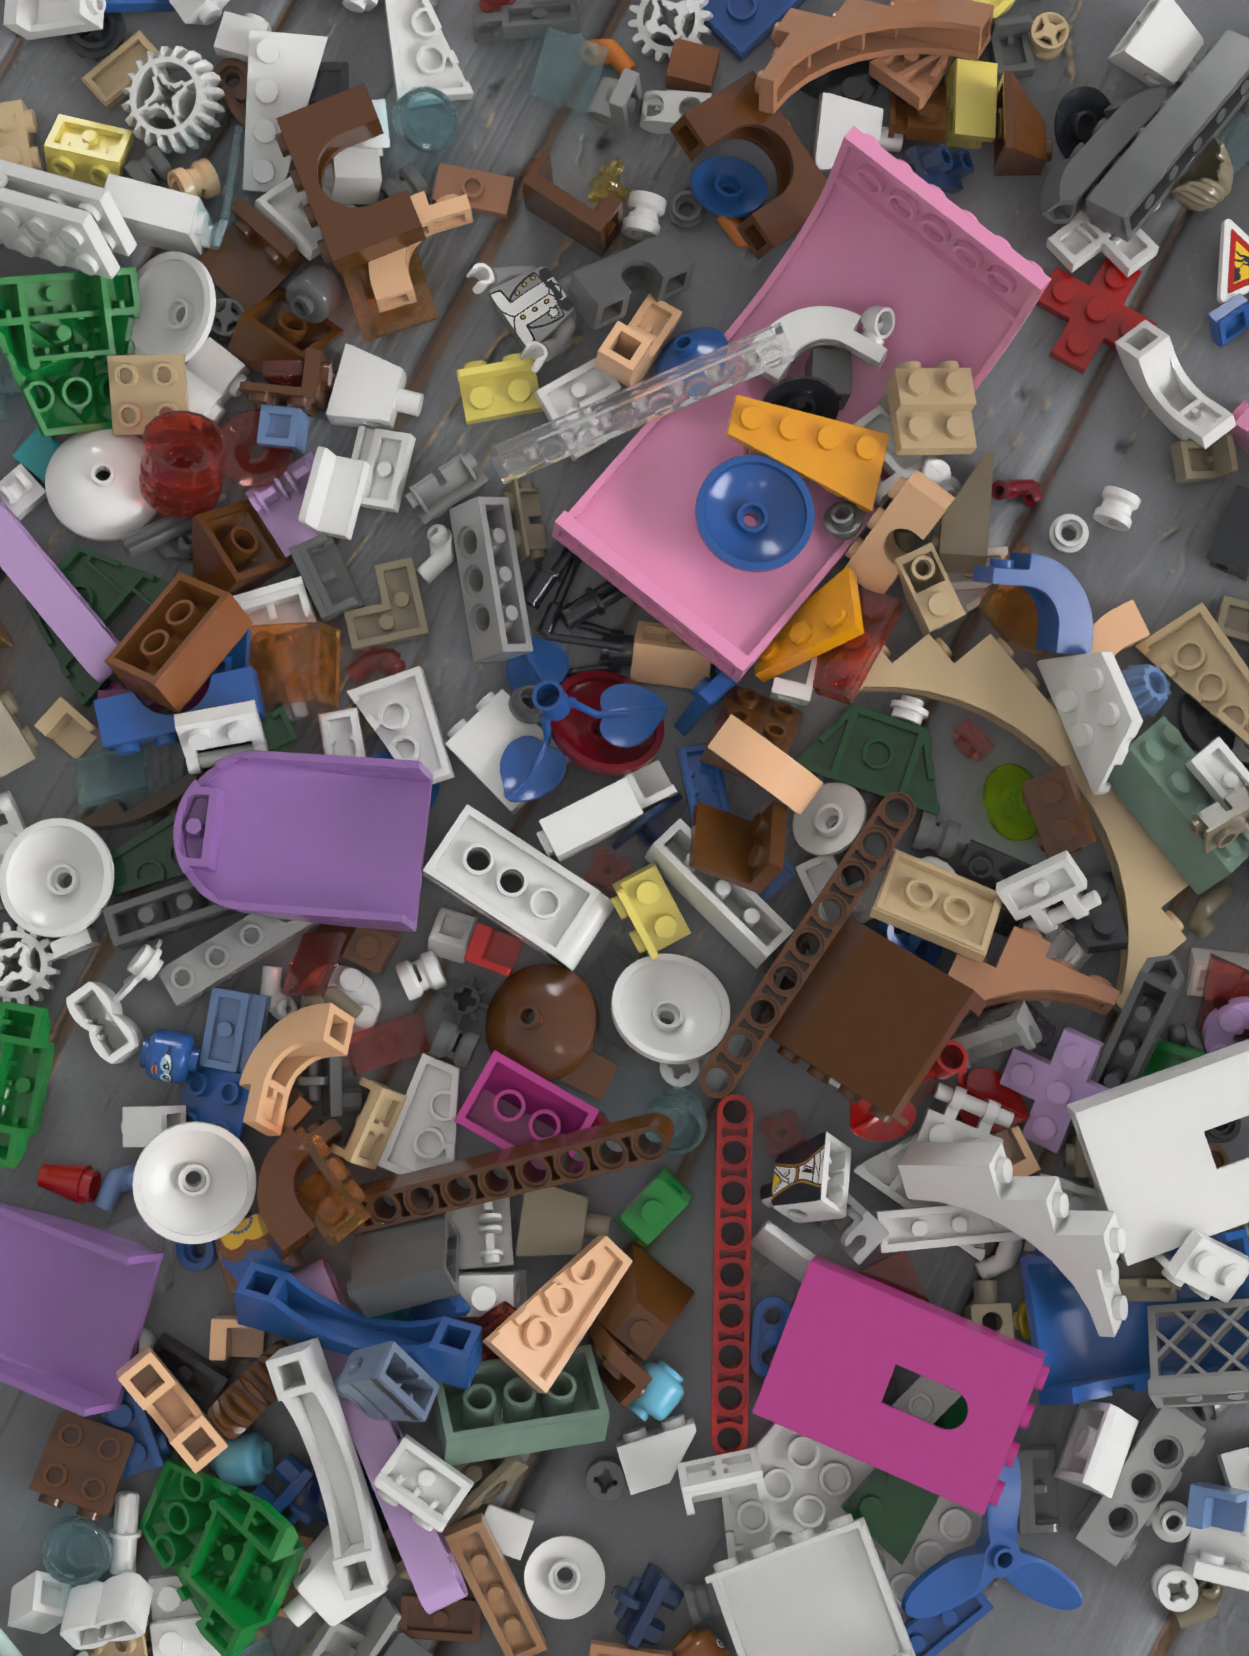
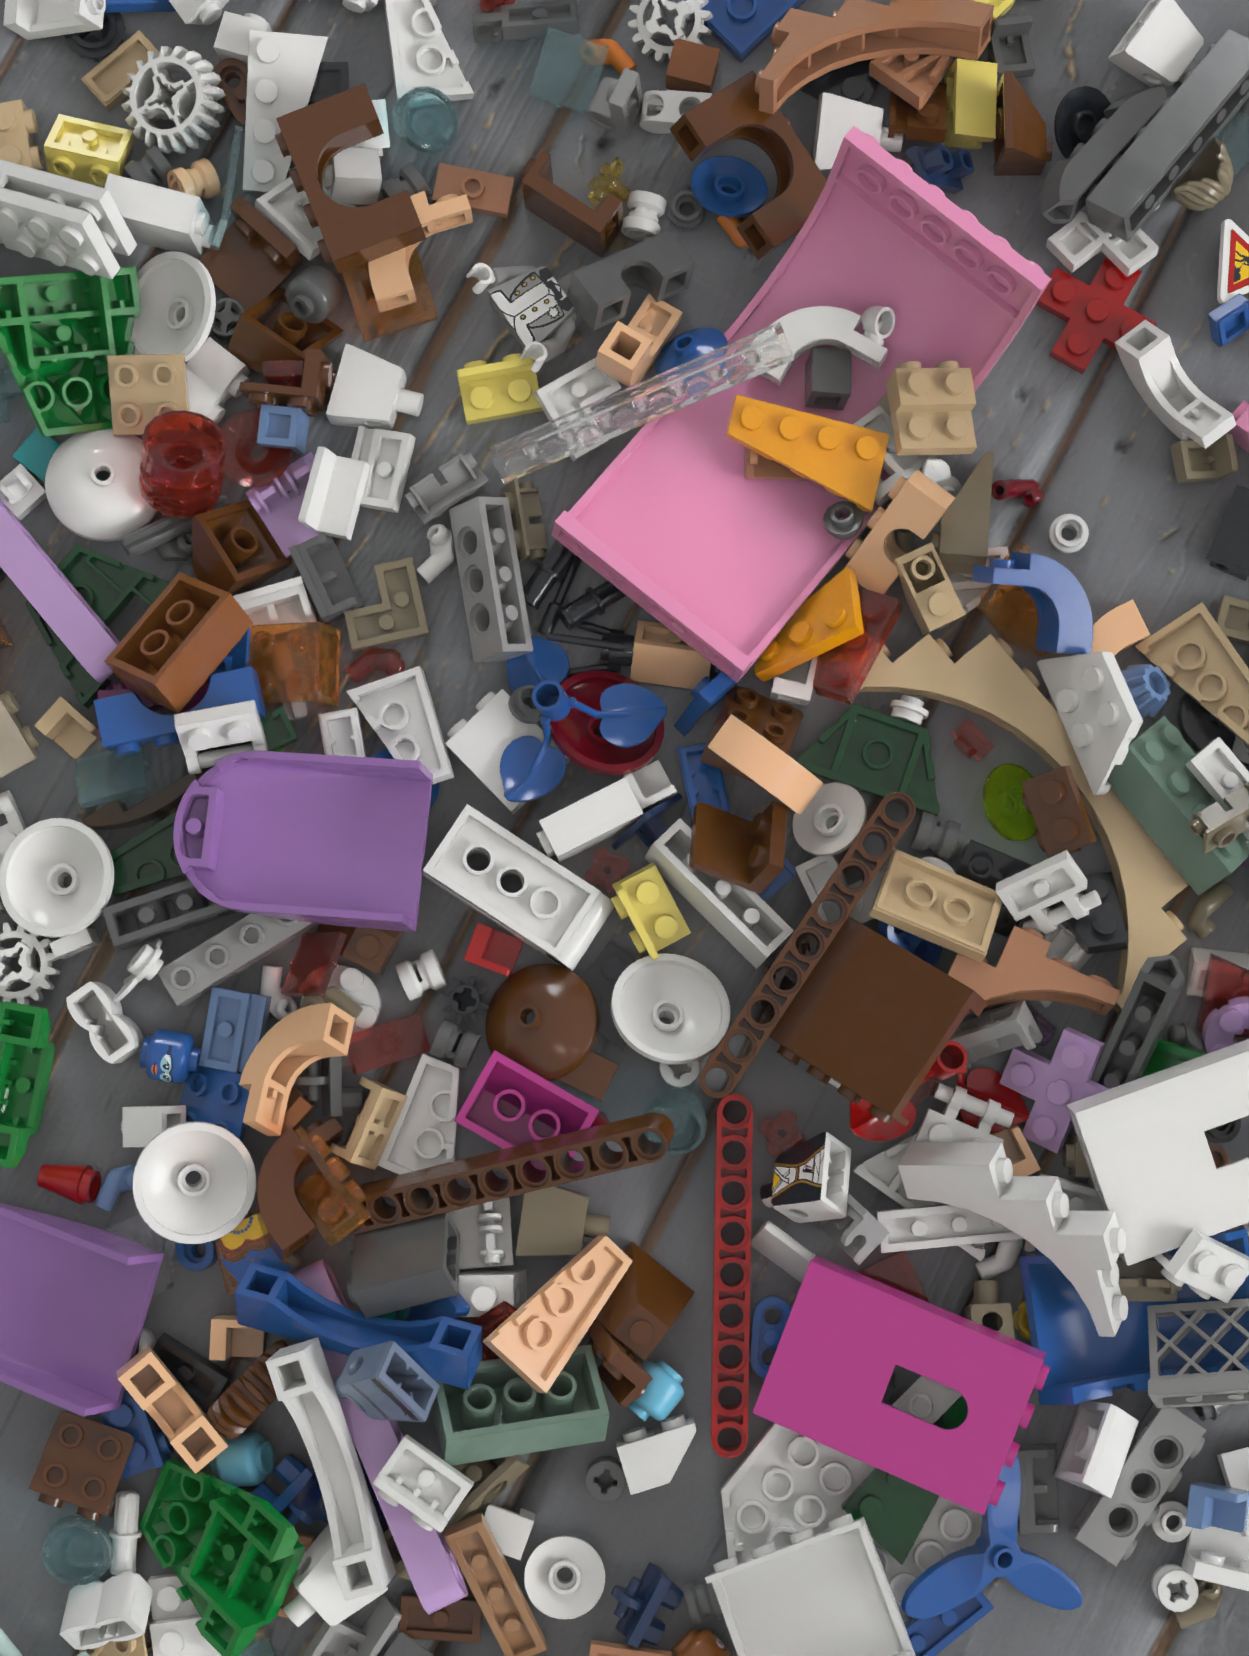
(38, 1603): white panel -> none
(451, 934): white slope -> none
(653, 1207): green torso -> none
(721, 1477): white hinge -> none
(769, 494): blue dish -> none
(805, 395): black dish -> none
(1052, 28): tan wheel -> none
(1116, 508): white wheel -> none

